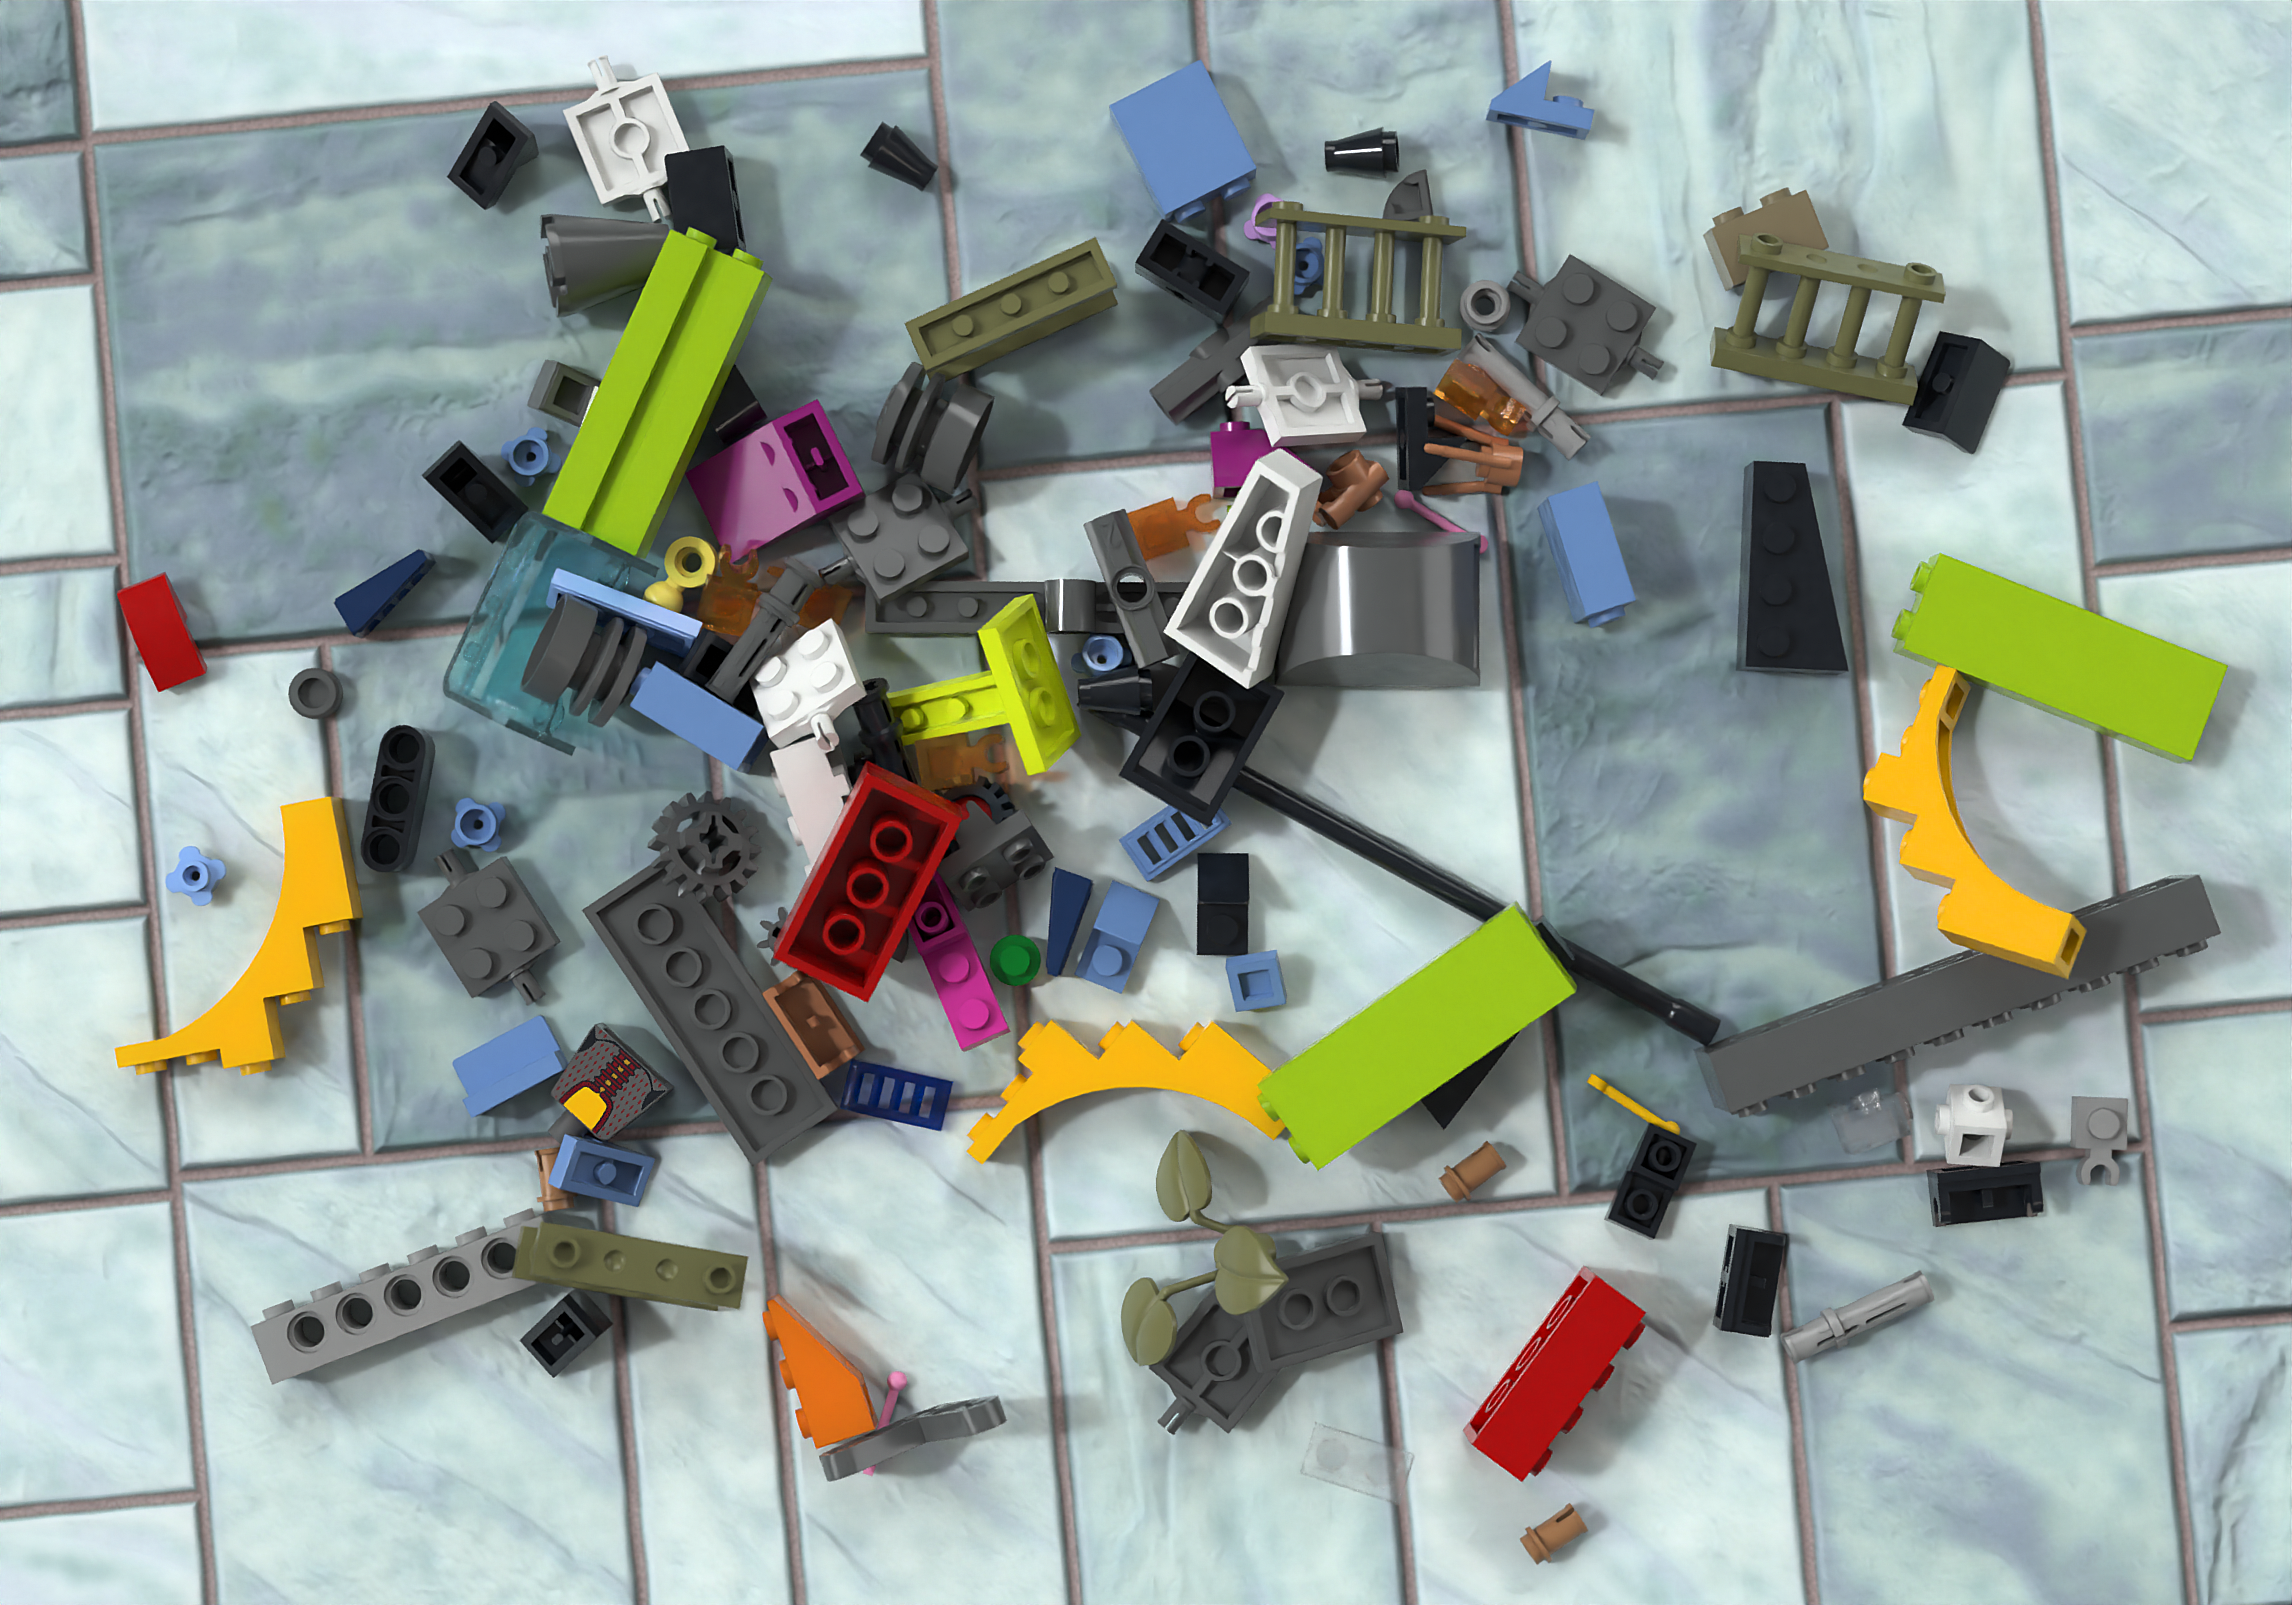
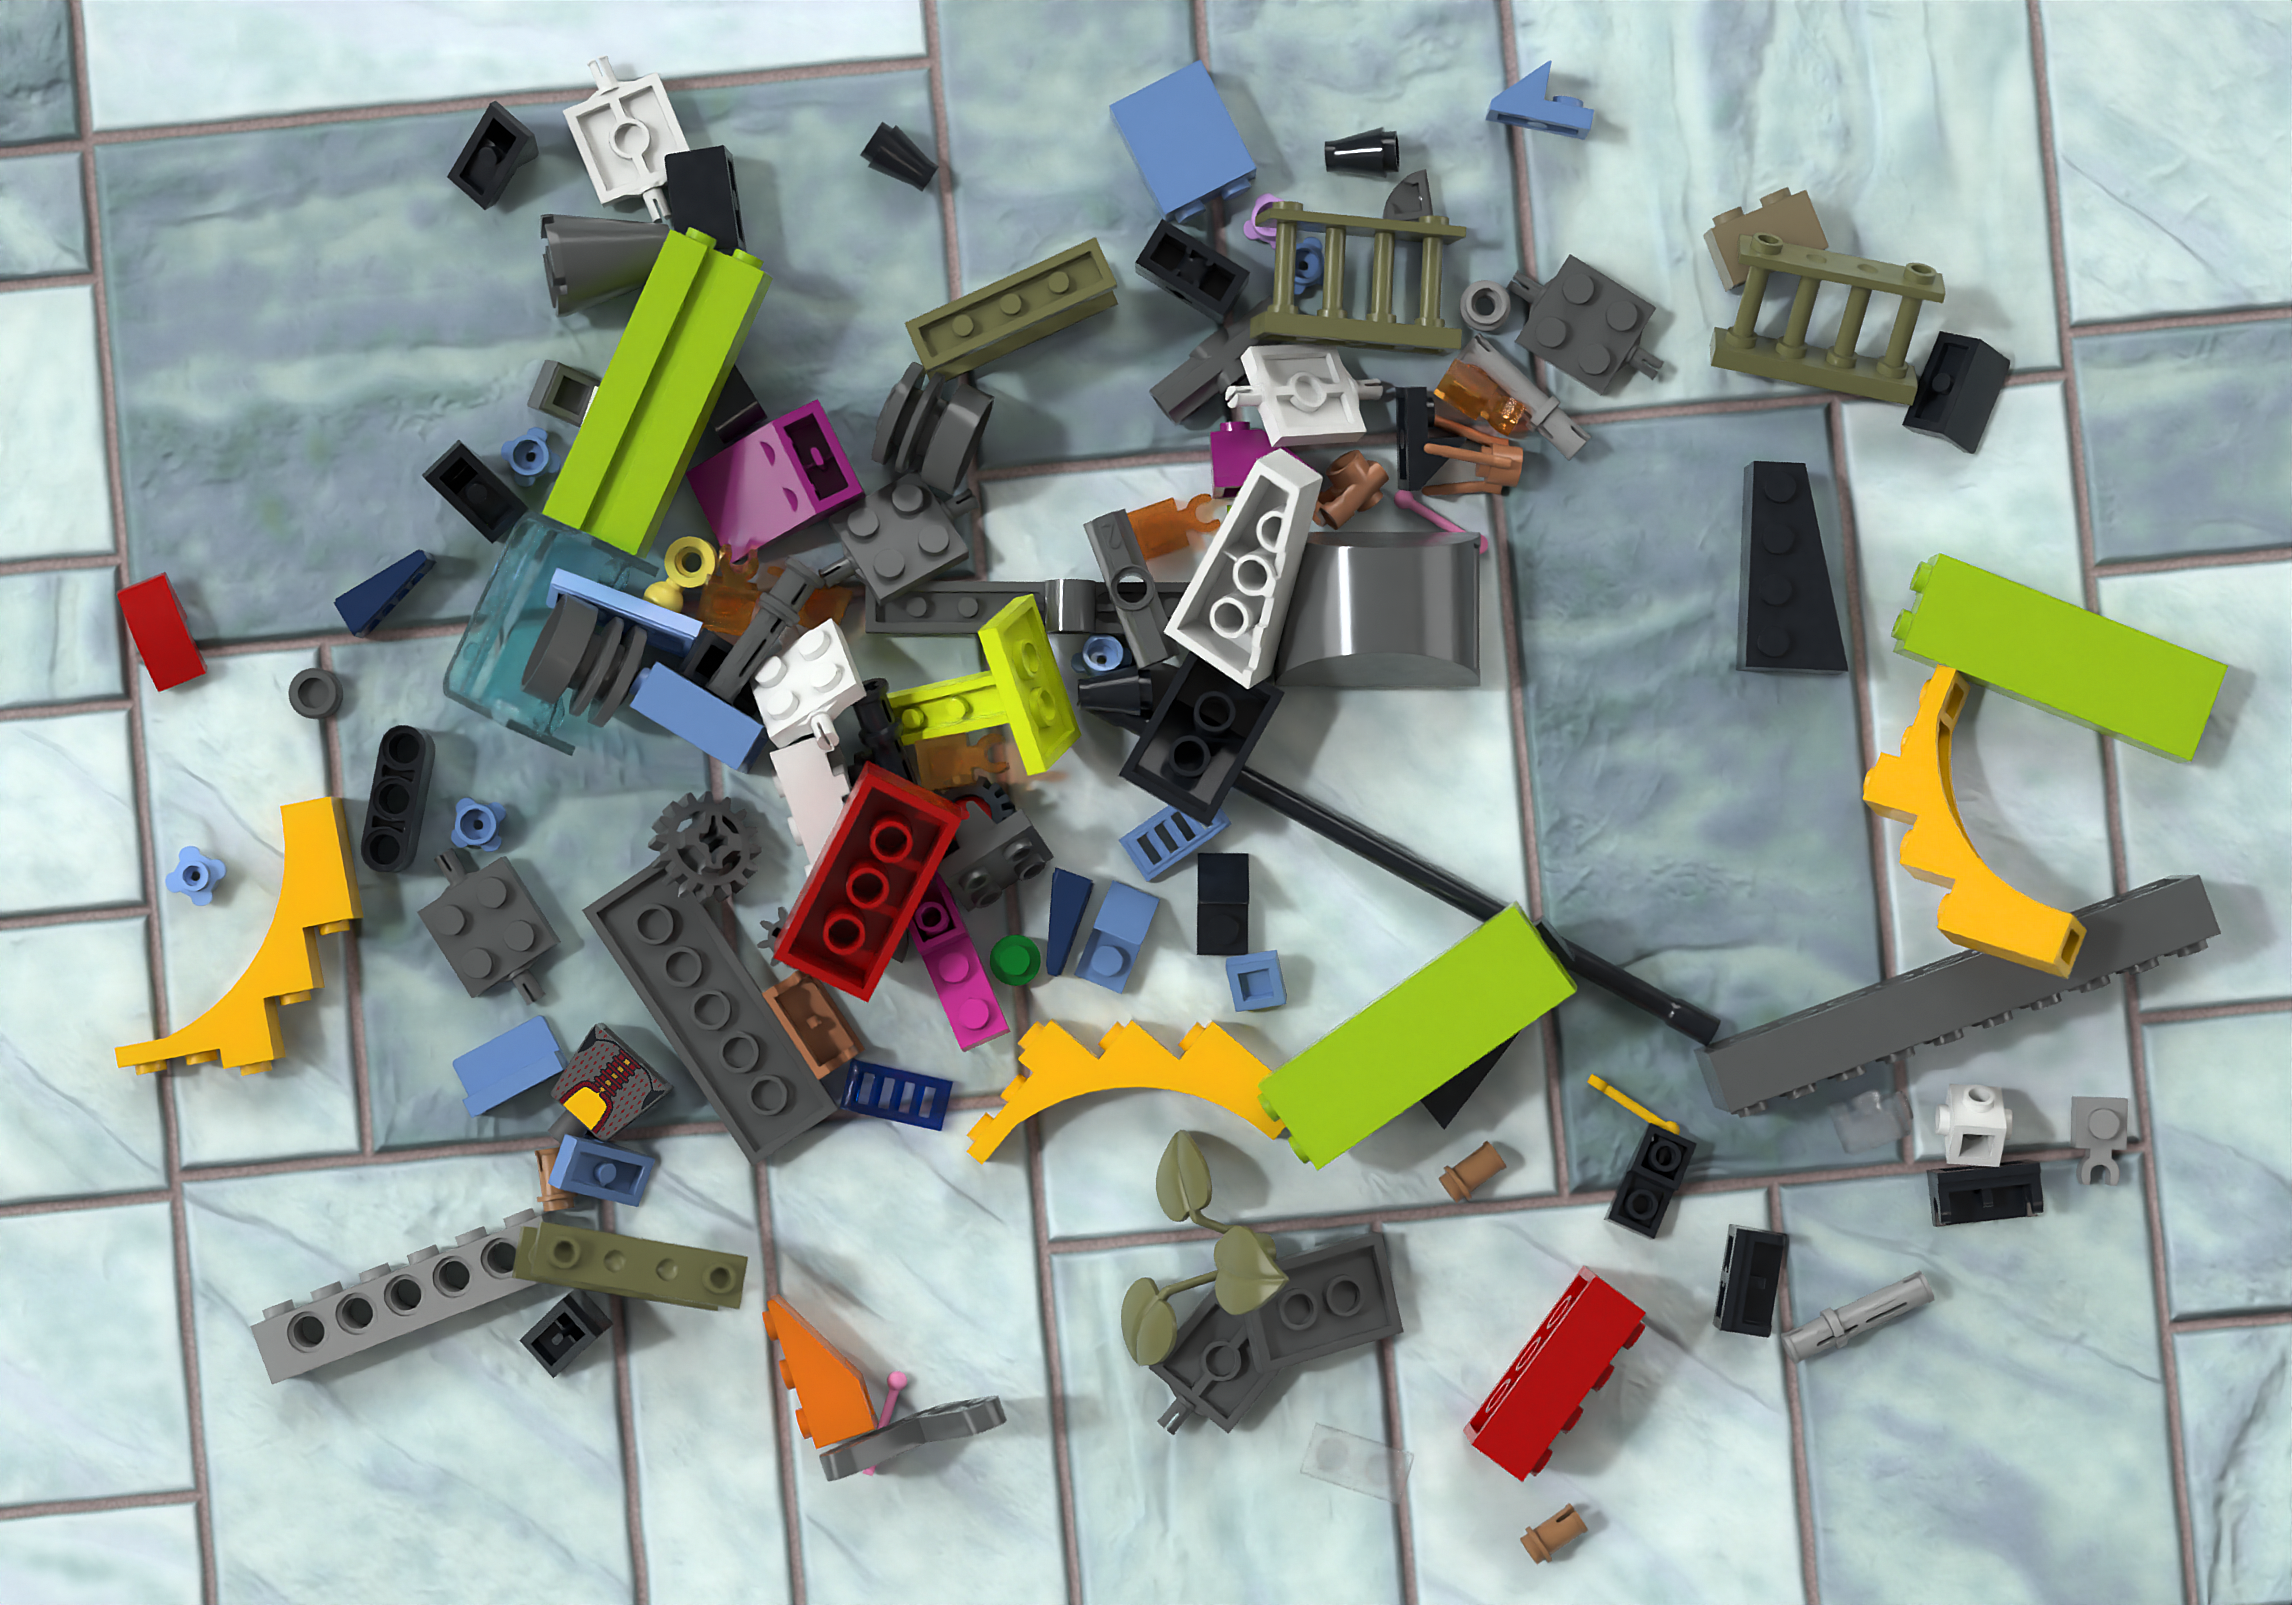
(1586, 555): medium blue brick -> none

